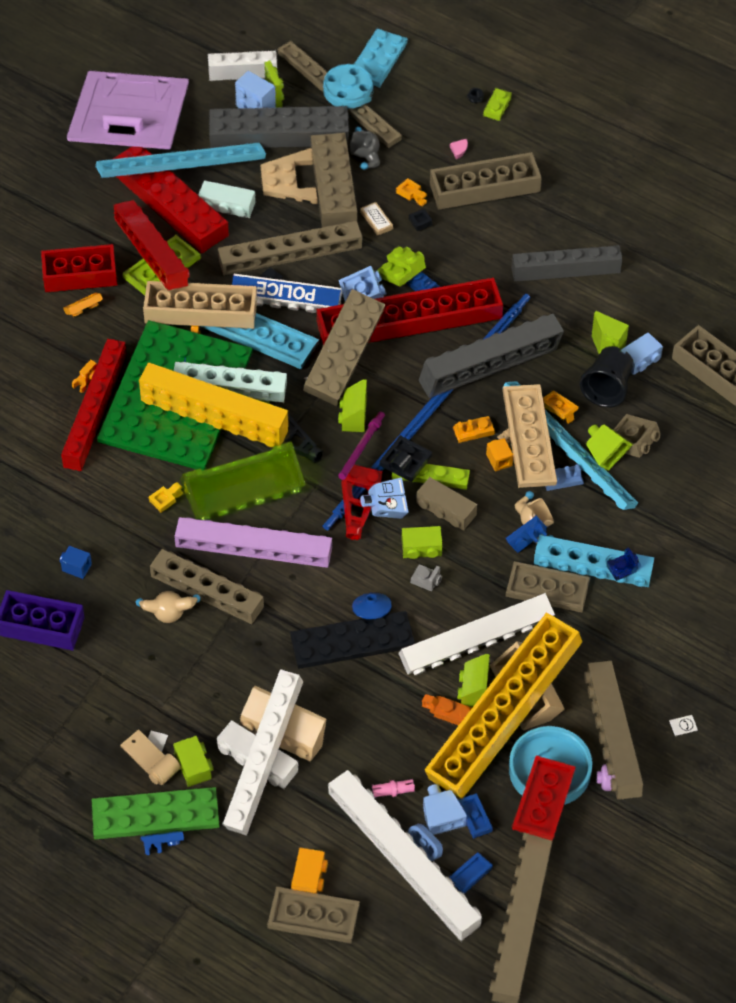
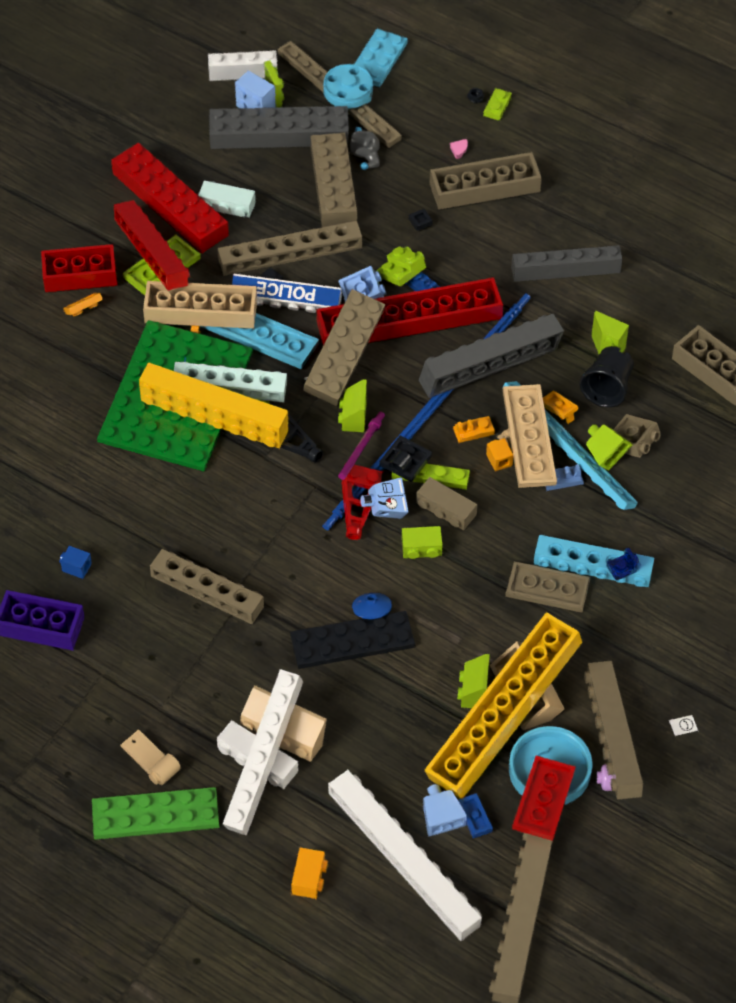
(85, 376): light orange plate -> none
(94, 405): red brick -> none
(132, 102): lavender door -> none
(158, 739): white sticker -> none
(165, 497): yellow plate -> none
(168, 605): tan piece -> none
(171, 838): blue plate -> none
(180, 160): medium azure plate -> none
(193, 761): lime brick -> none
(243, 482): clear neon green windscreen -> none
(253, 542): lavender brick -> none
(280, 177): tan wing -> none
(313, 915): dark tan plate -> none
(376, 218): tile -> none
(393, 788): bright pink pin -> none
(411, 190): light orange plate -> none
(426, 577): light grey bracket -> none
(426, 840): medium blue plate -> none
(446, 709): orange hinge -> none
(470, 872): blue tile -> none
(474, 635): white brick -> none
(527, 534): blue plate -> none
(531, 509): tan piece -> none
(644, 352): light blue brick -> none

